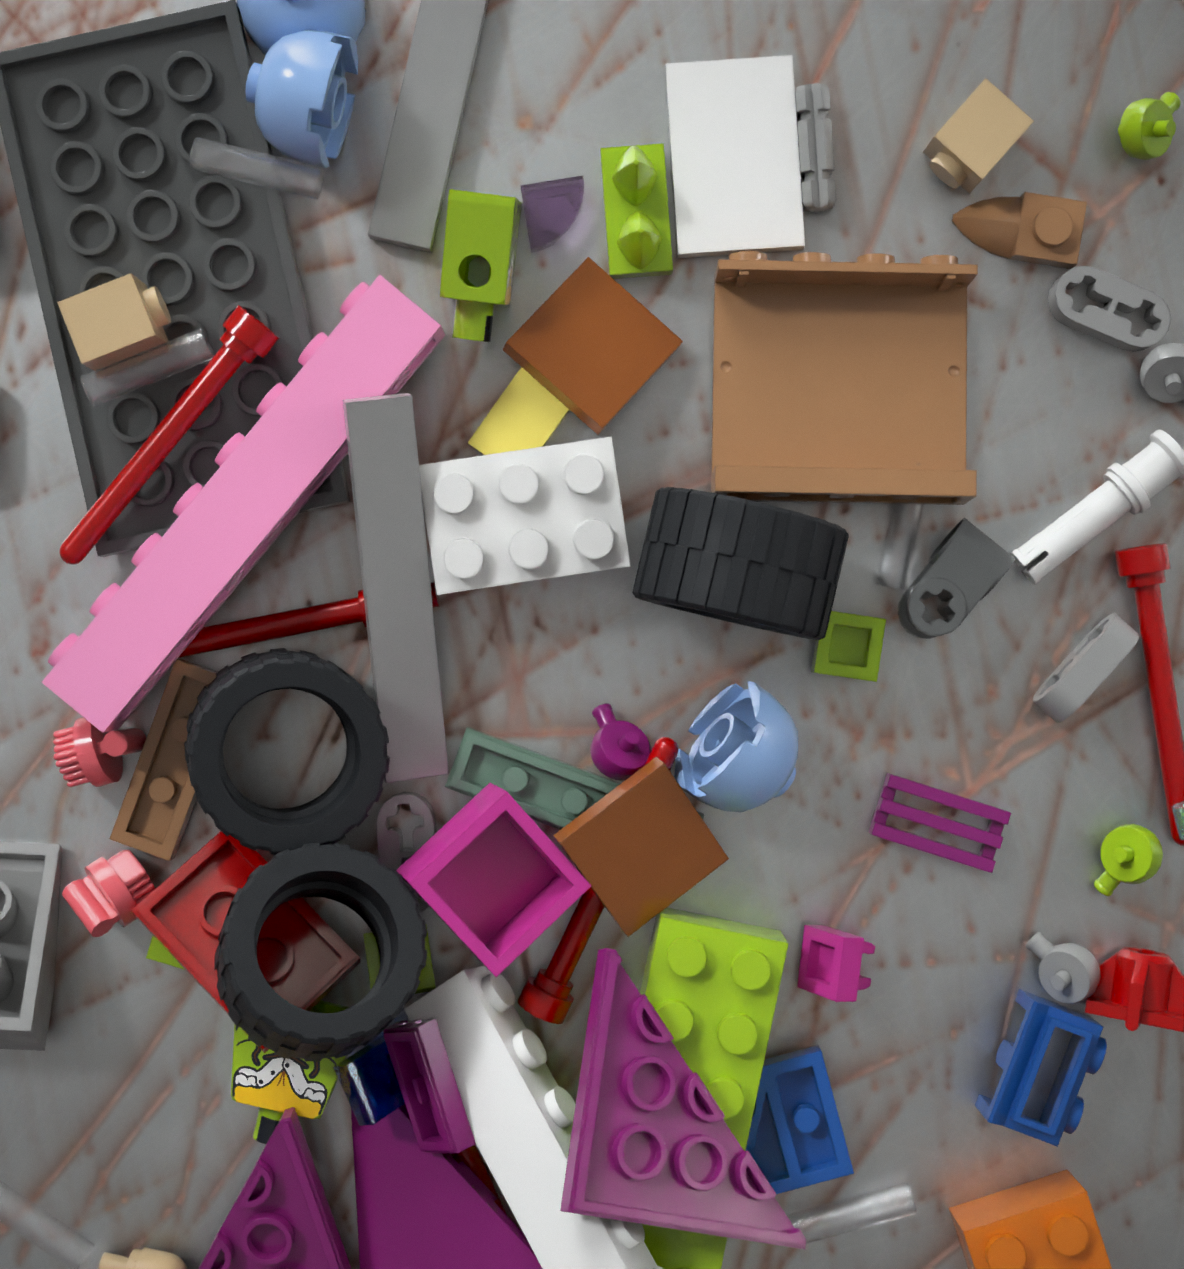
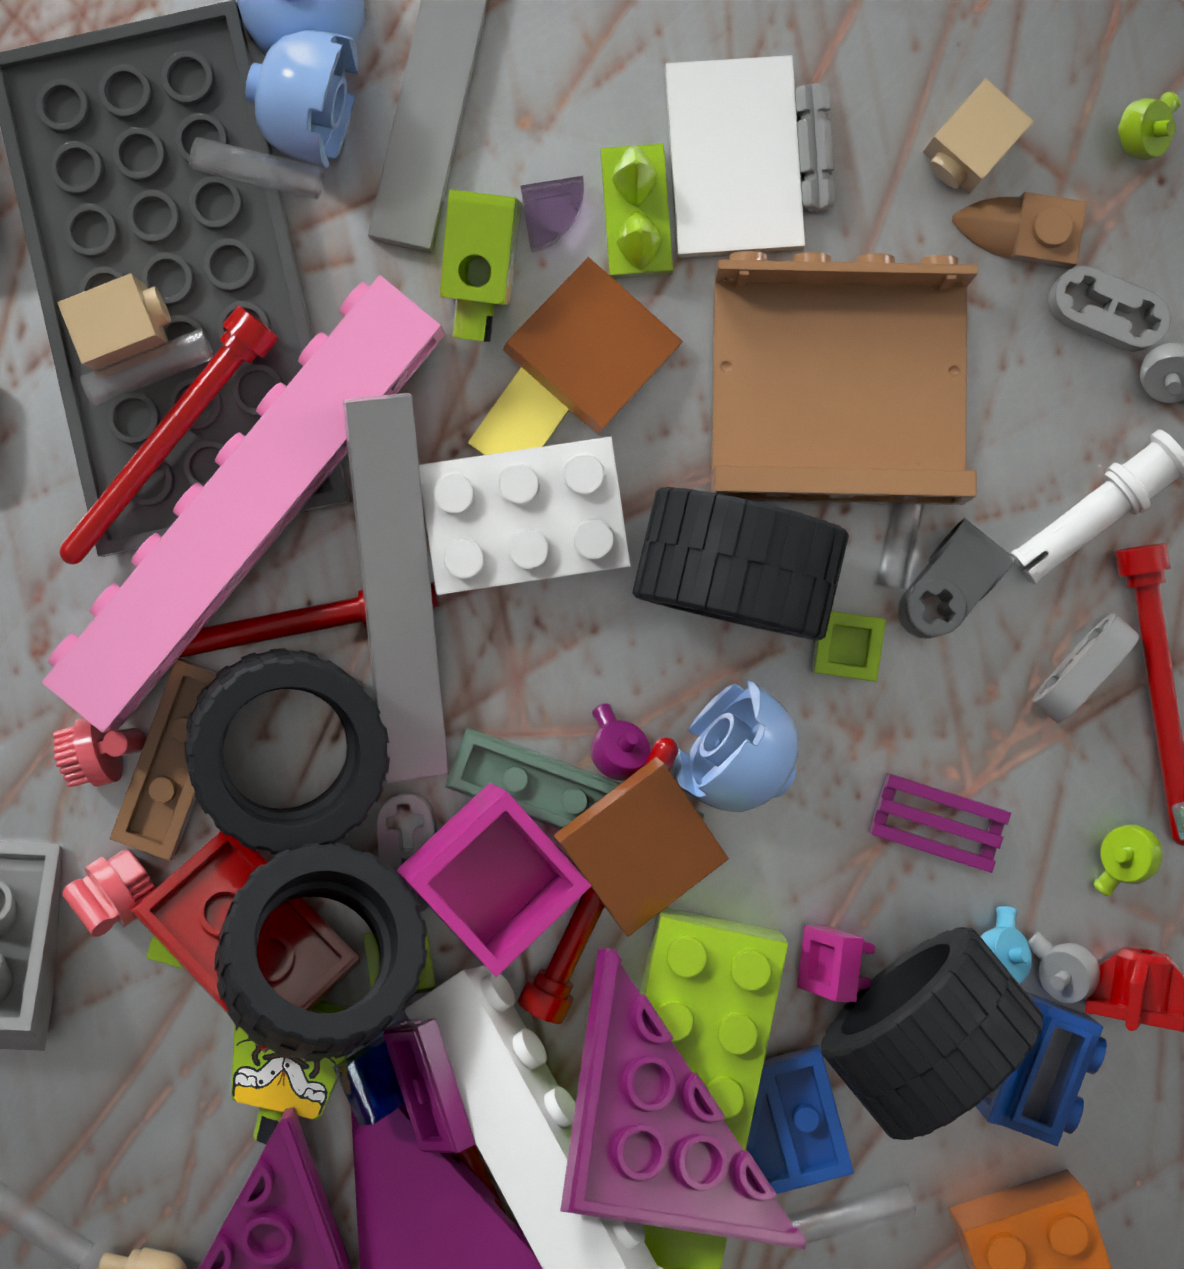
(932, 1034): none -> black tyre
(1009, 944): none -> medium azure piece

